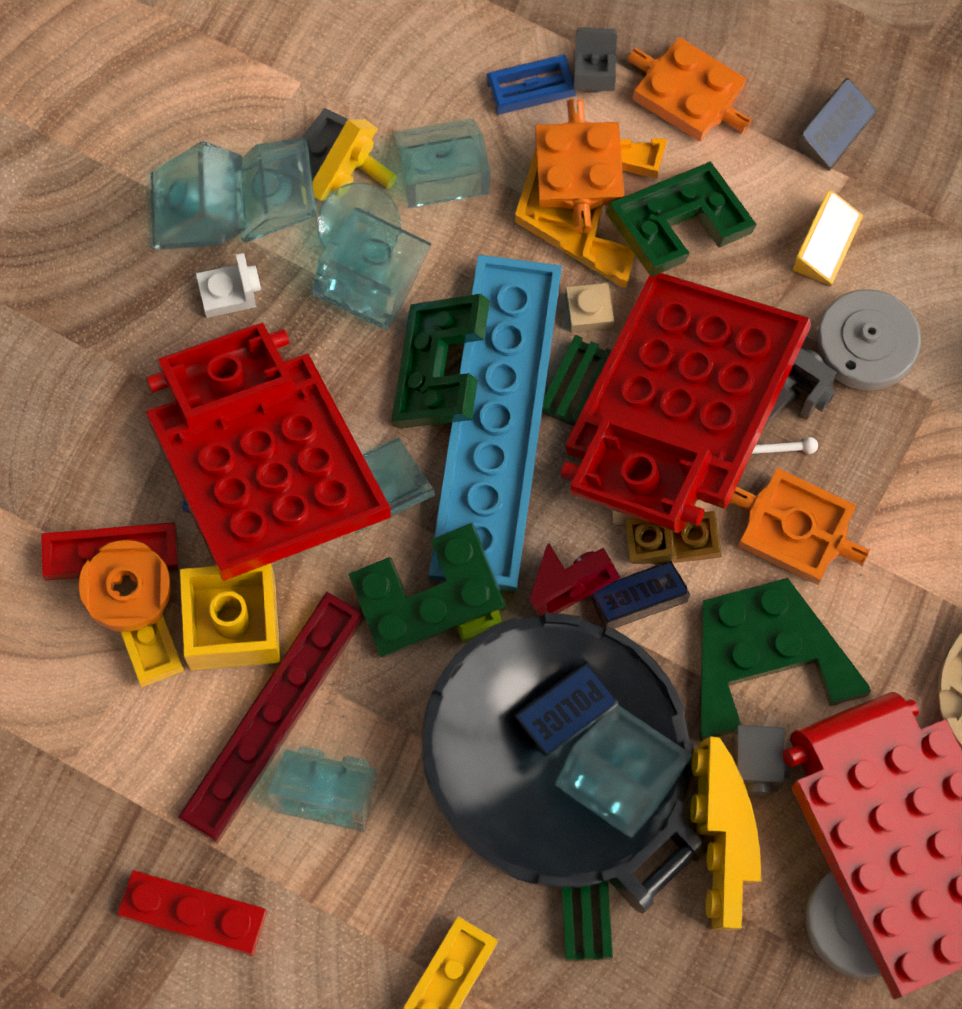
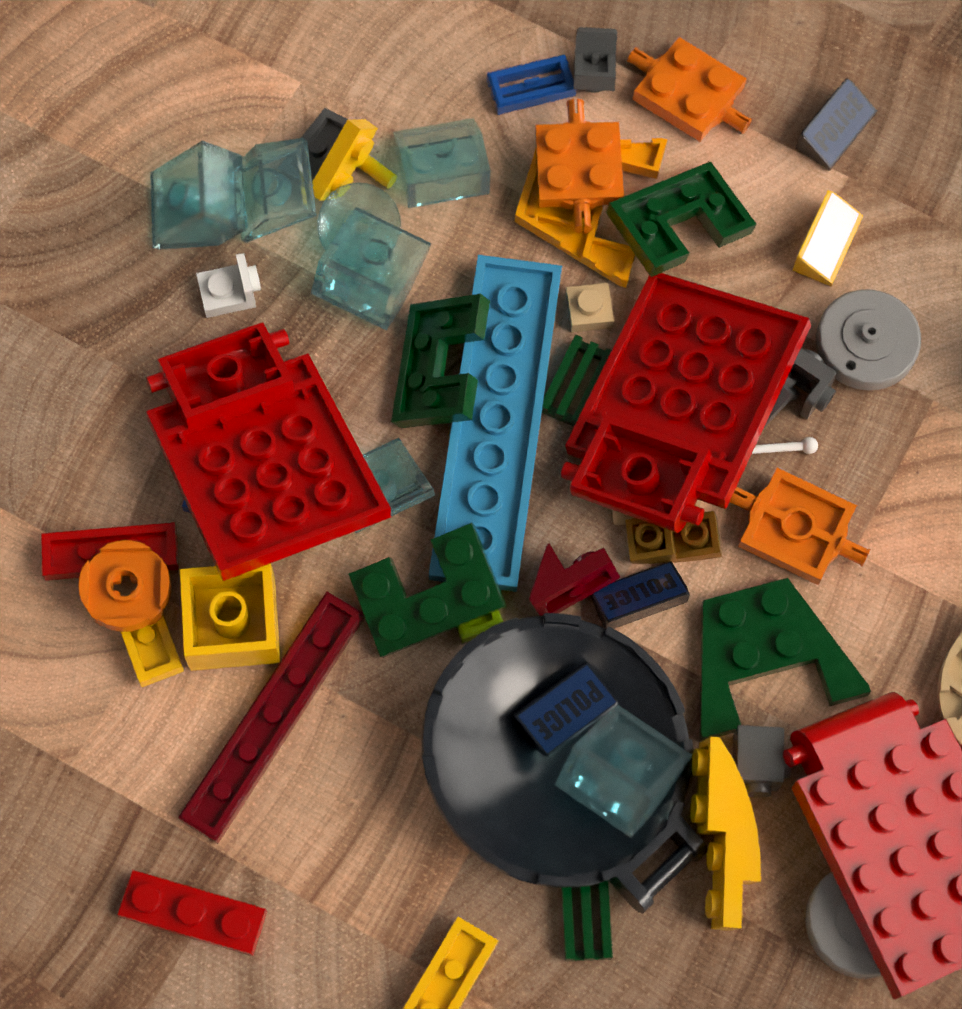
(324, 788): clear light blue slope -> none

